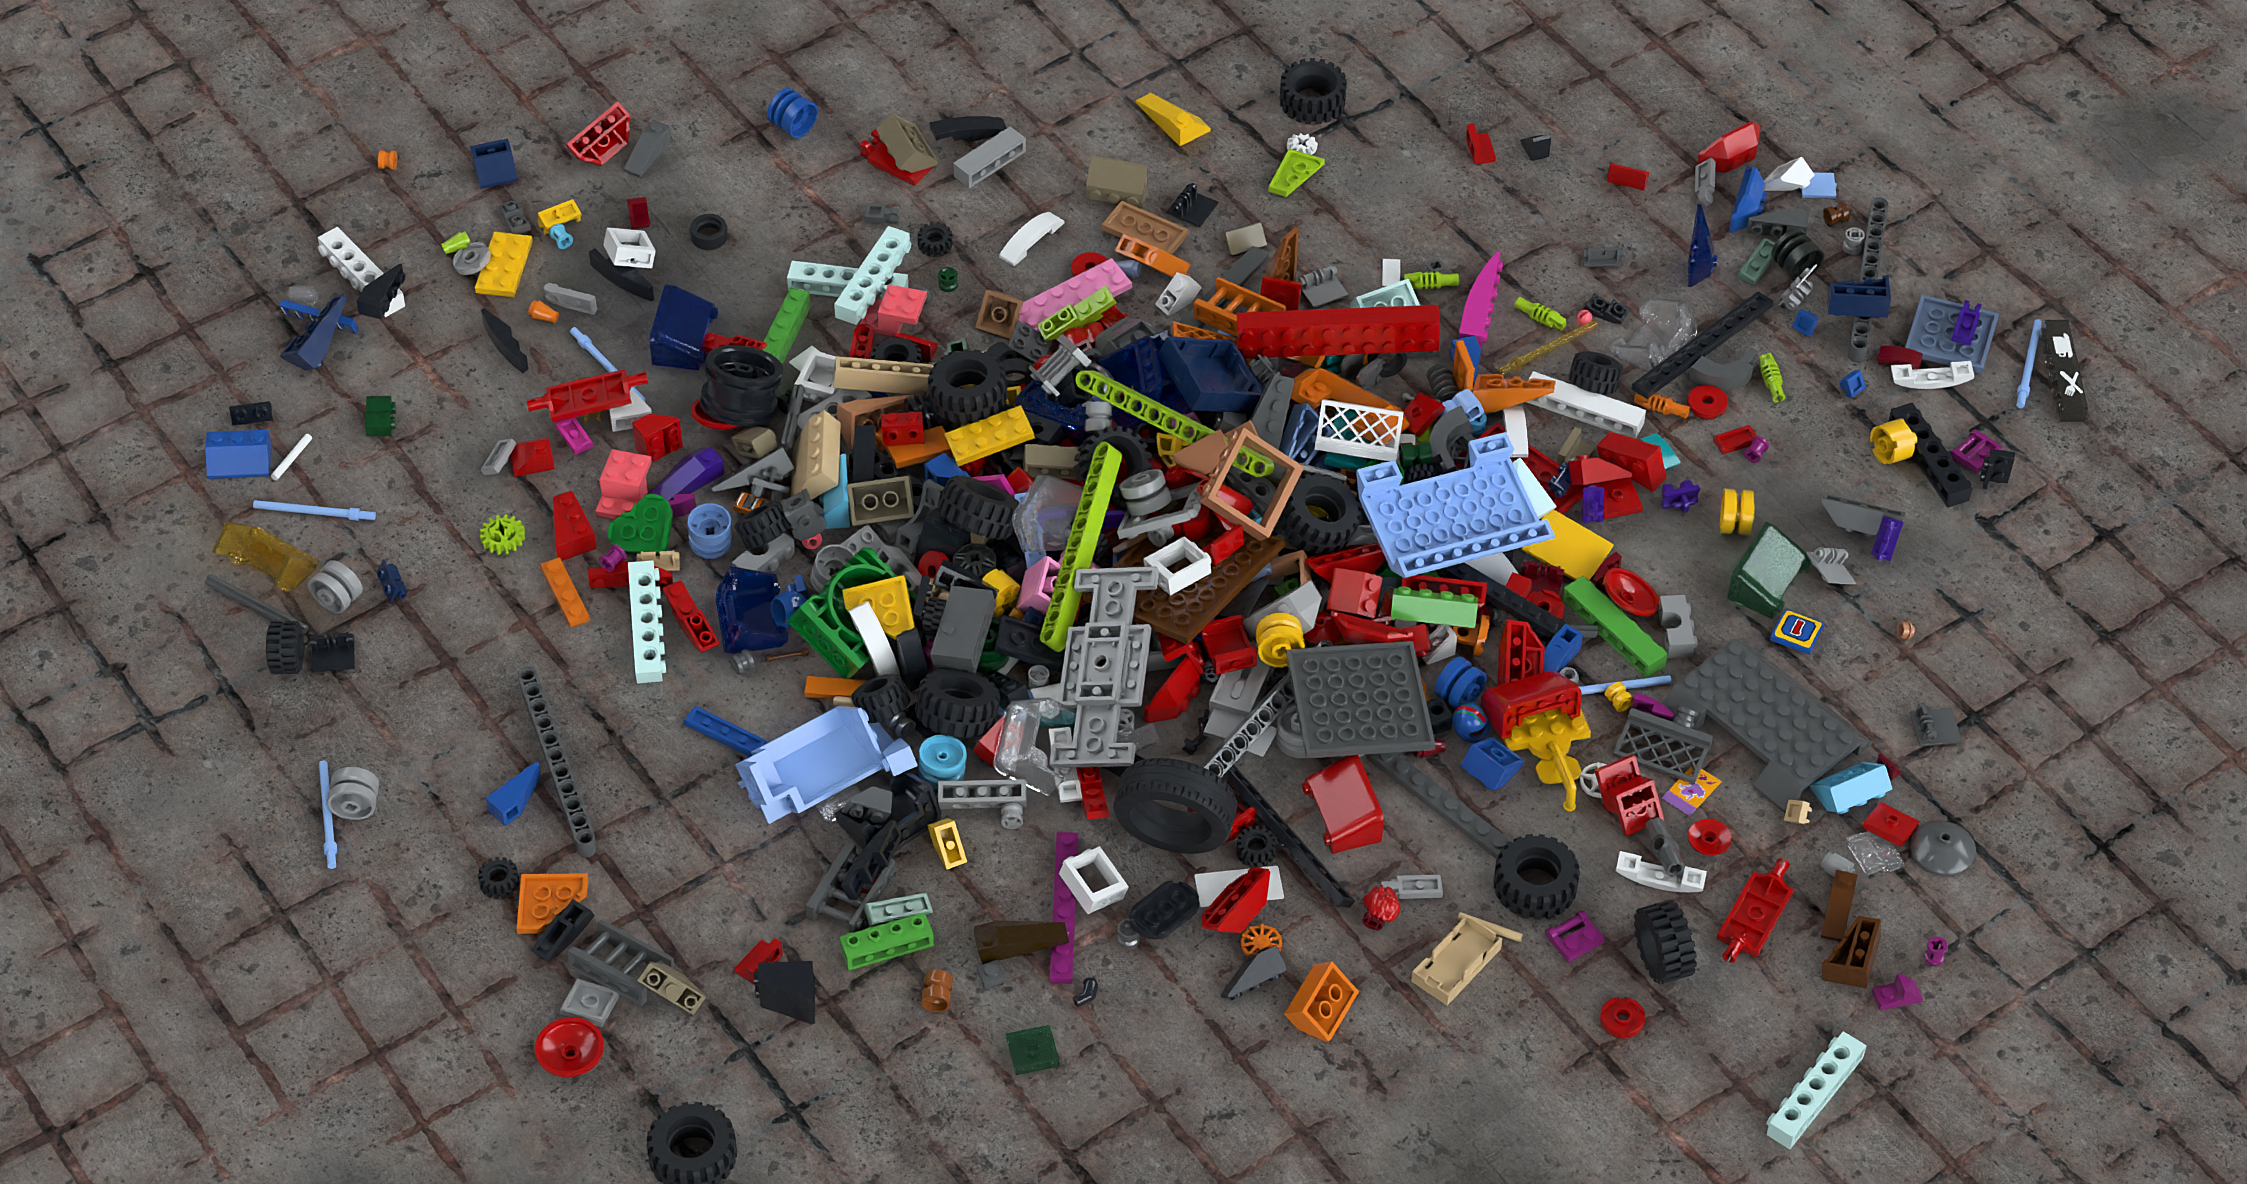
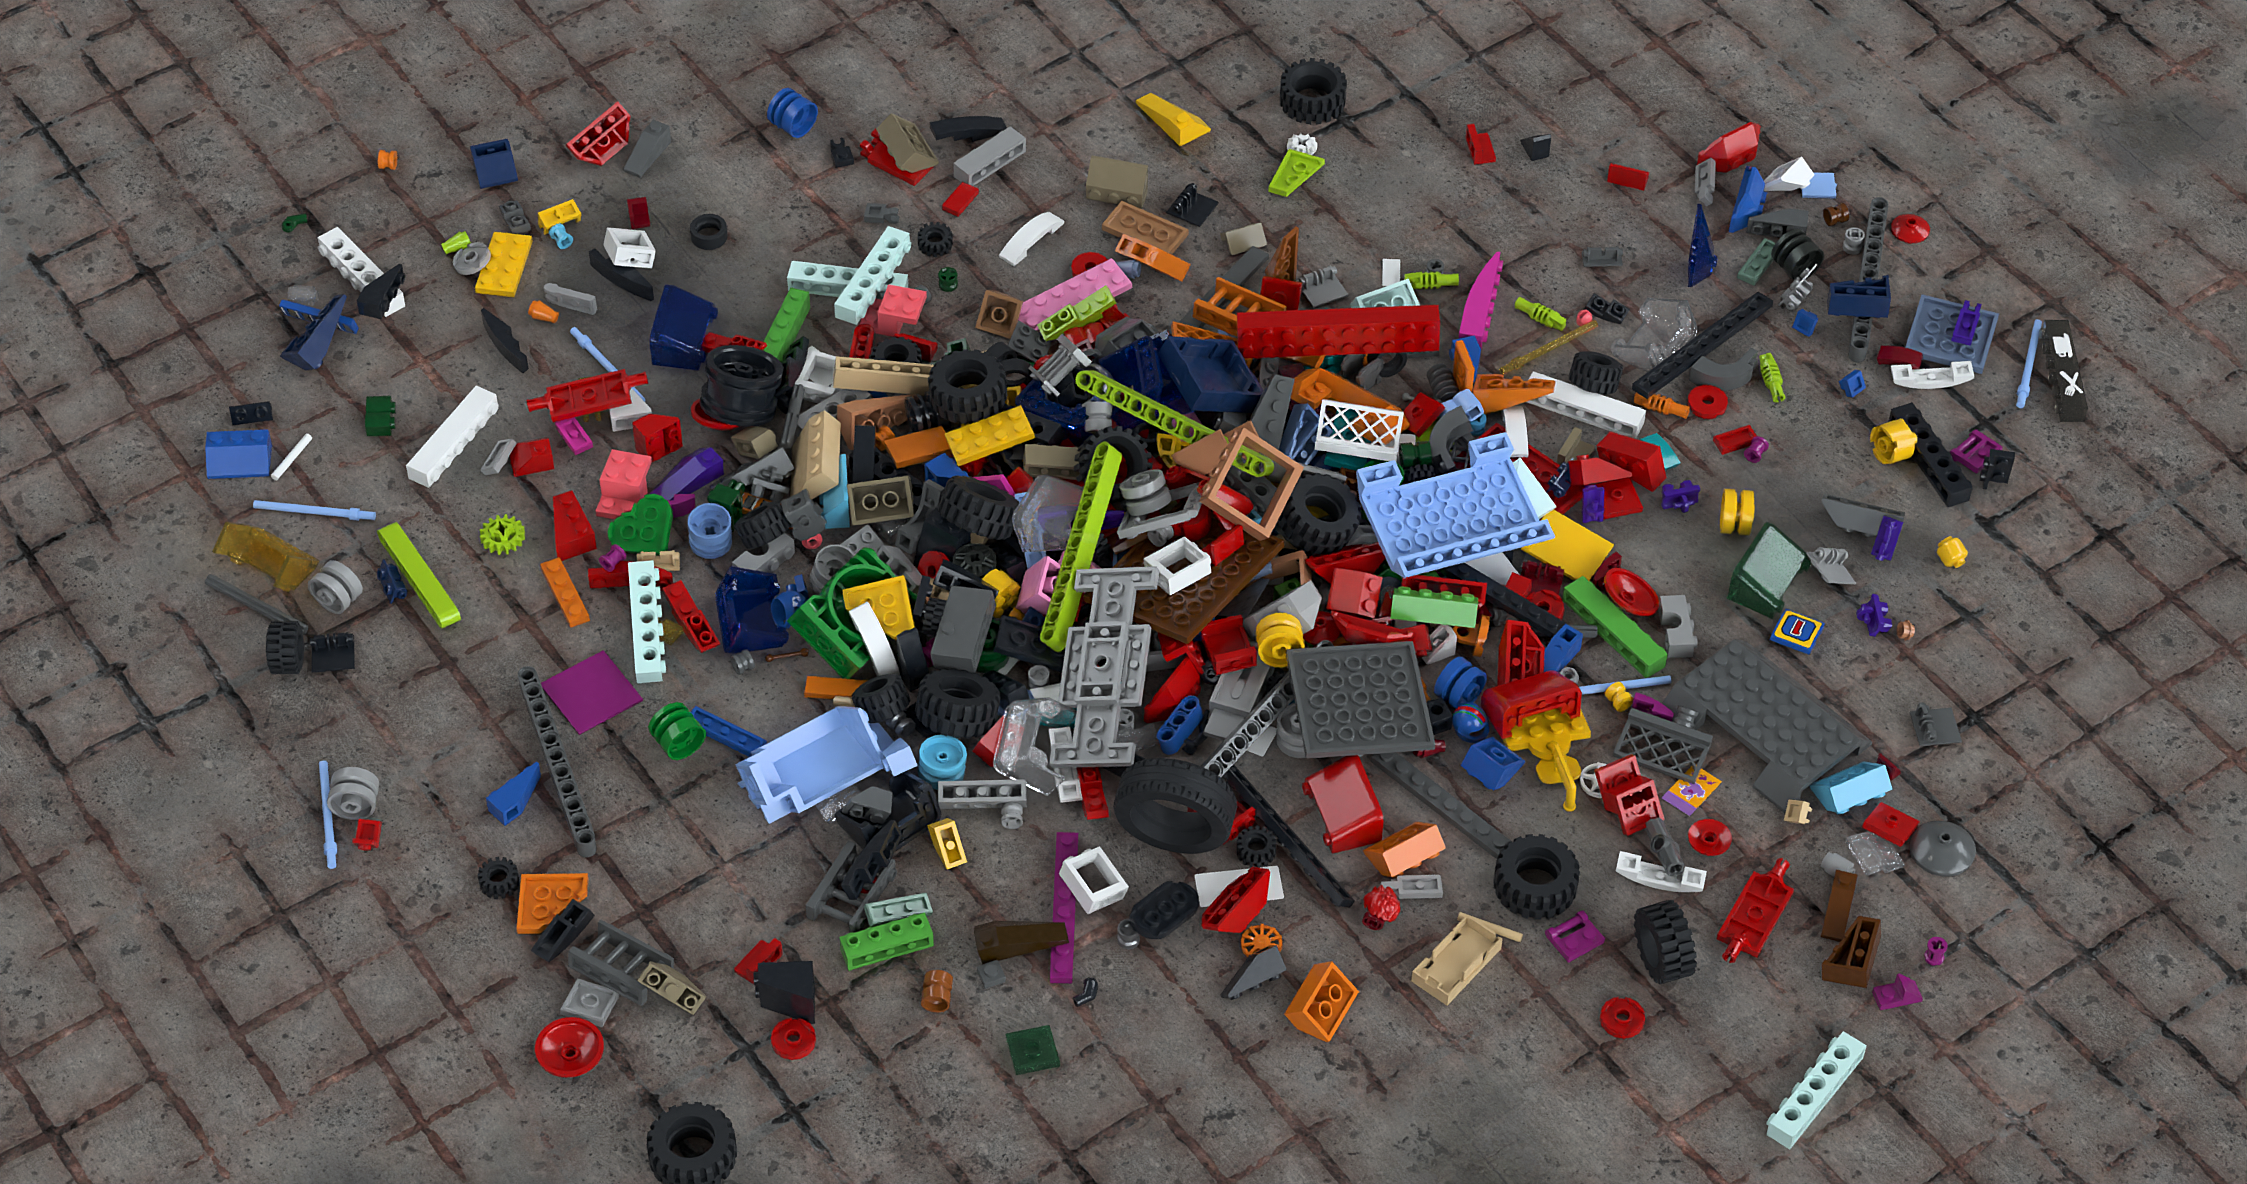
(292, 221): none -> dark green arm
(367, 834): none -> red bracket
(419, 575): none -> lime beam
(452, 436): none -> white brick
(591, 692): none -> magenta piece
(671, 631): none -> clear yellow plate
(677, 731): none -> green wheel
(730, 498): none -> dark green brick
(793, 364): none -> black slope
(796, 1049): none -> red tile
(840, 154): none -> black plate
(902, 428): red brick -> none
(960, 199): none -> red tile
(1178, 294): white slope -> none
(1180, 725): none -> blue beam
(1258, 366): dark grey hinge -> none
(1405, 849): none -> slope
(1872, 615): none -> dark purple hips
(1910, 228): none -> red dish
(1952, 552): none -> yellow head

